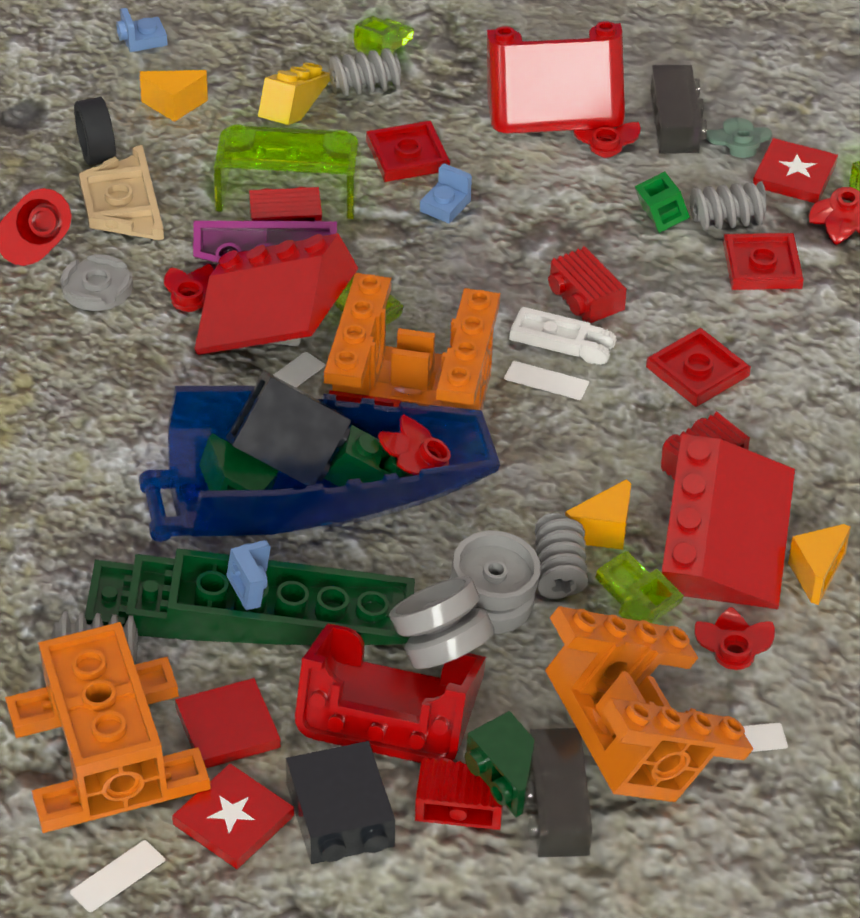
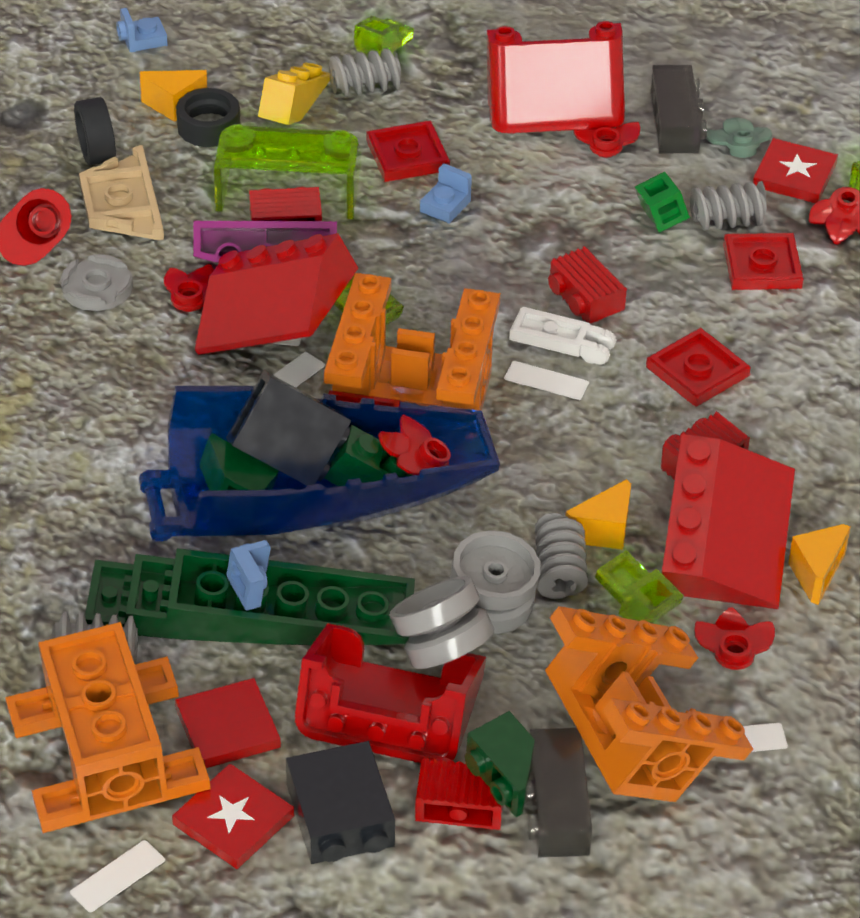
(206, 102): none -> black tyre

